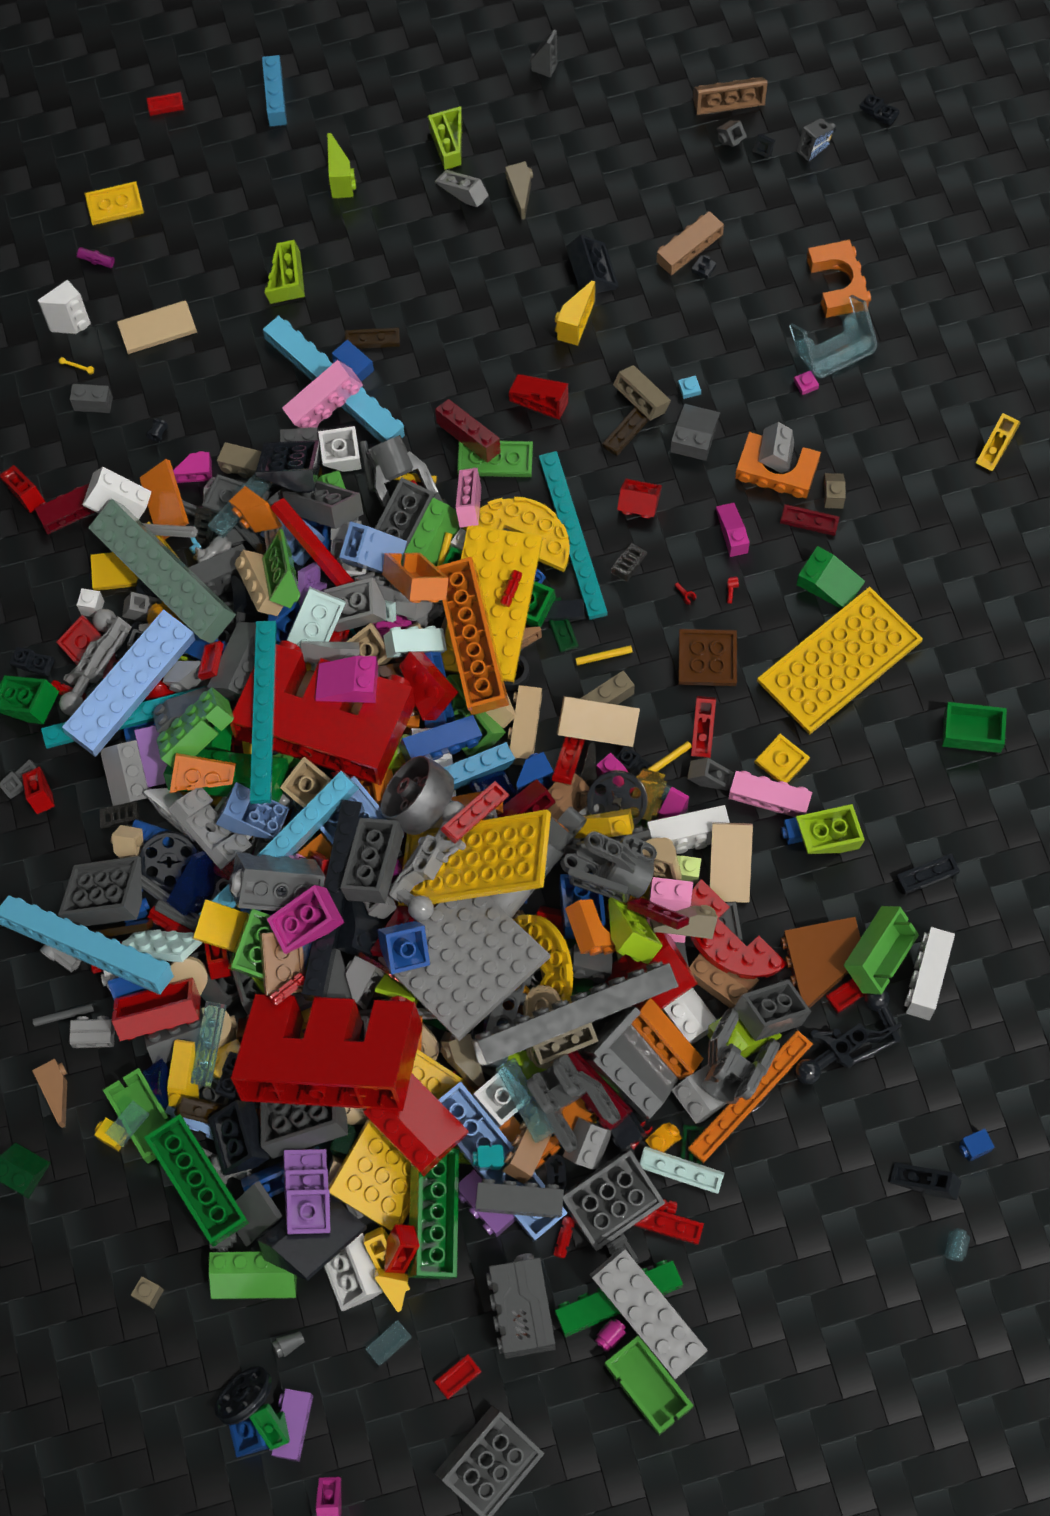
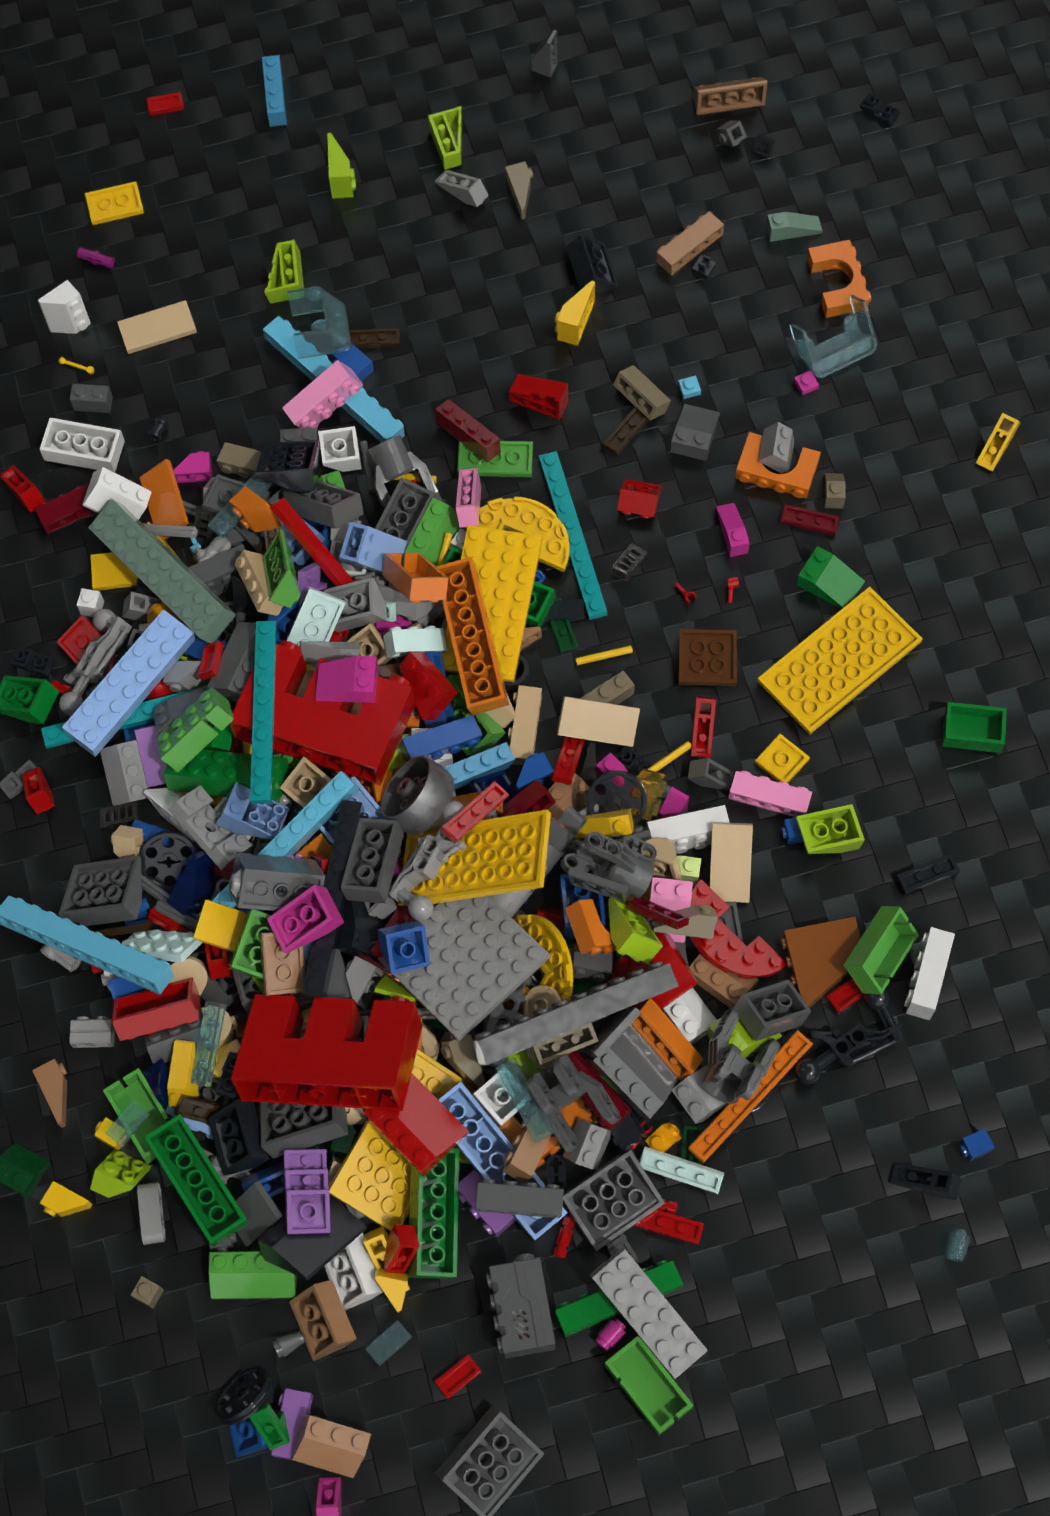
(63, 1015): dark grey bar -> none
(63, 1201): none -> yellow slope
(81, 445): none -> white brick
(118, 1174): none -> lime slope
(151, 1213): none -> light grey beam
(200, 772): orange wing -> none
(287, 989): red axle -> none
(322, 1319): none -> medium nougat slope
(327, 335): none -> clear light blue windscreen
(330, 1446): none -> medium nougat slope
(488, 1157): teal brick -> none
(511, 588): red axle -> none
(791, 225): none -> sand green slope
(815, 138): dark grey torso -> none

